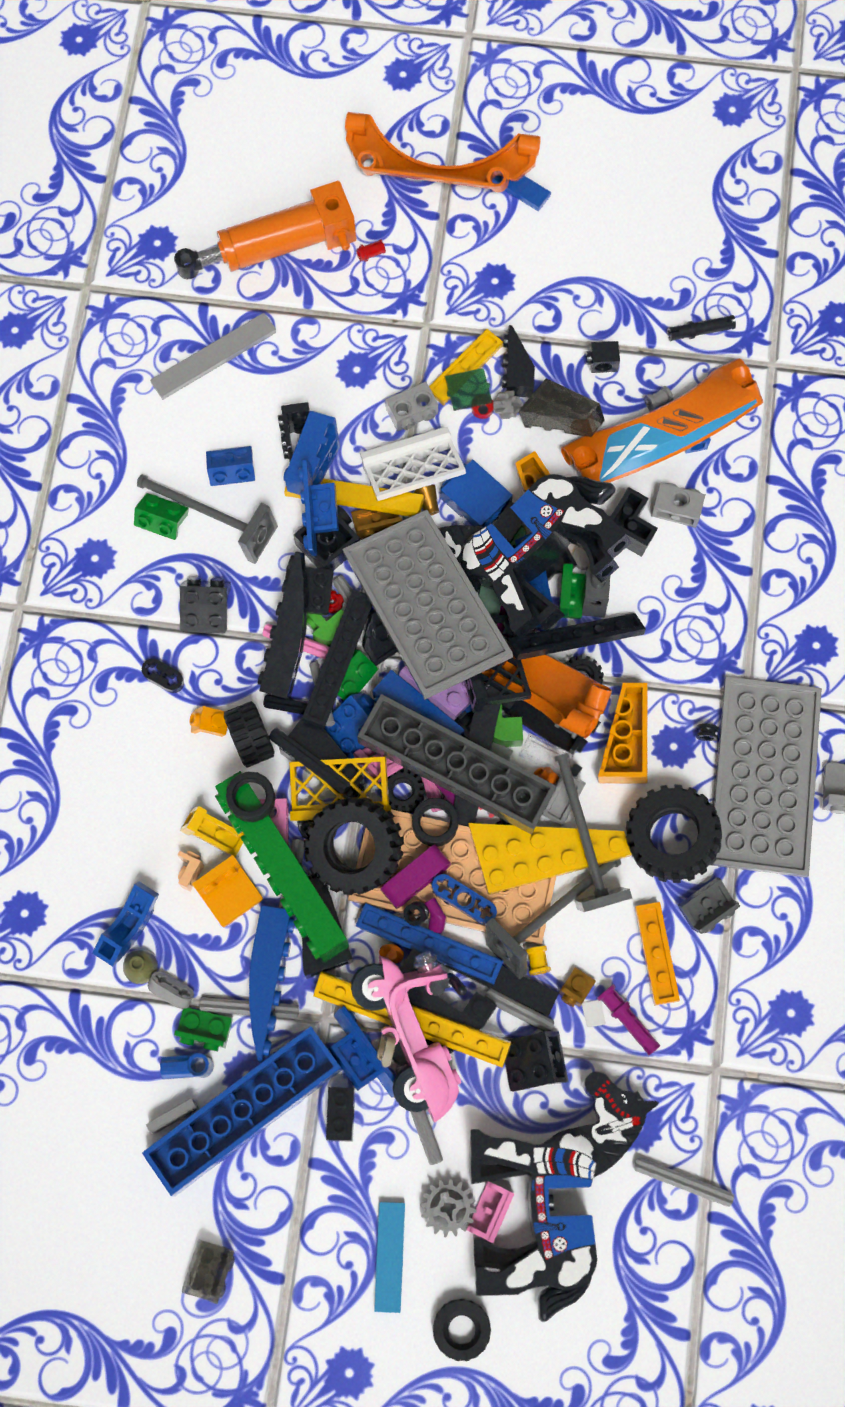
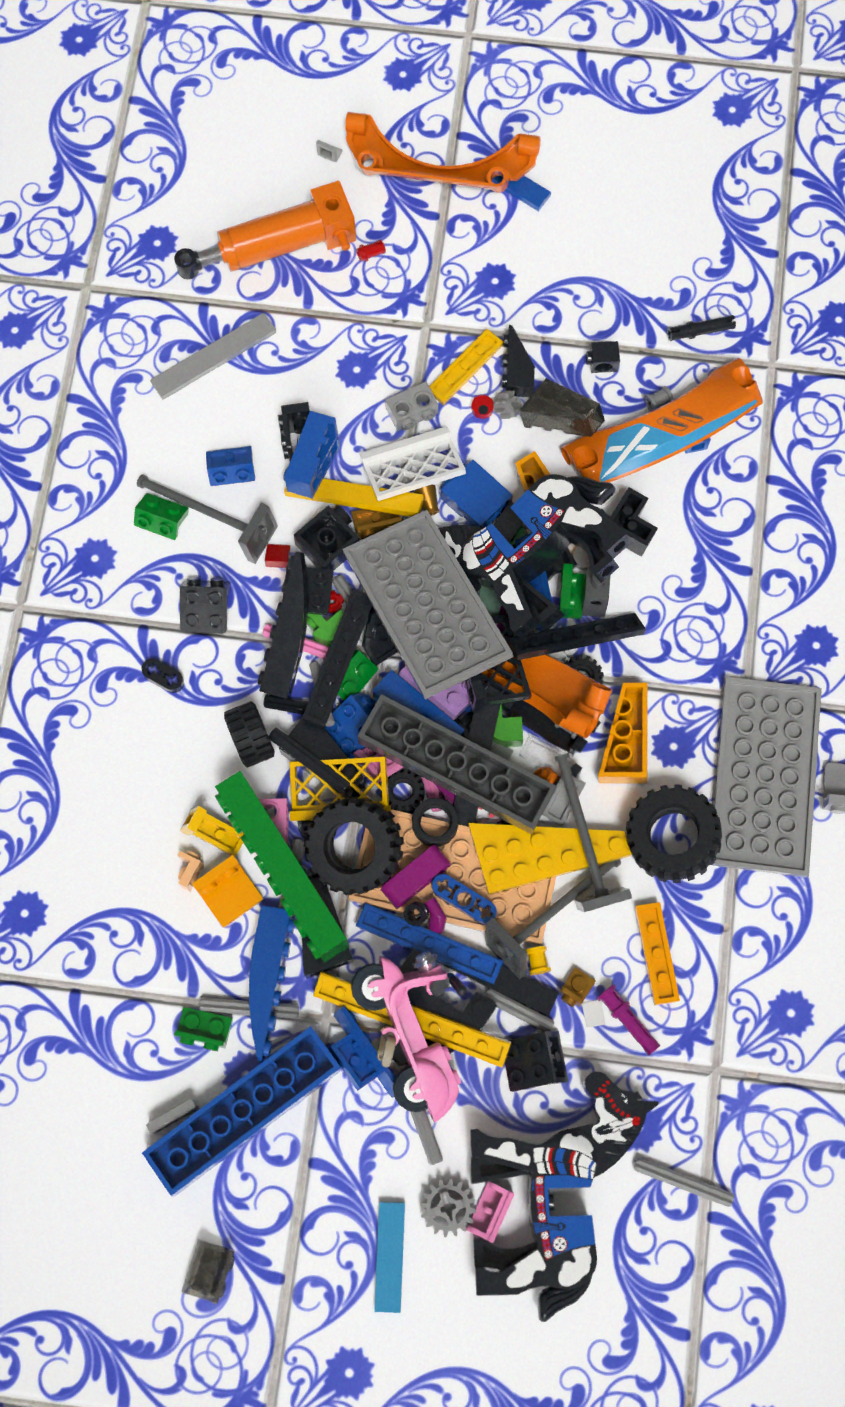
(128, 925): blue arch -> none
(139, 966): olive brick -> none
(170, 990): light grey beam -> none
(184, 1066): blue piece -> none
(208, 721): light orange bracket -> none
(240, 780): black tyre -> none
(277, 556): none -> red slope
(320, 507): blue bracket -> none
(328, 151): none -> light grey slope
(340, 1114): black brick -> none
(391, 952): orange plate -> none
(468, 389): clear green piece -> none
(476, 1345): black tyre -> none
(667, 510): light grey brick -> none
(707, 732): black bush -> none
(708, 906): dark grey bracket -> none

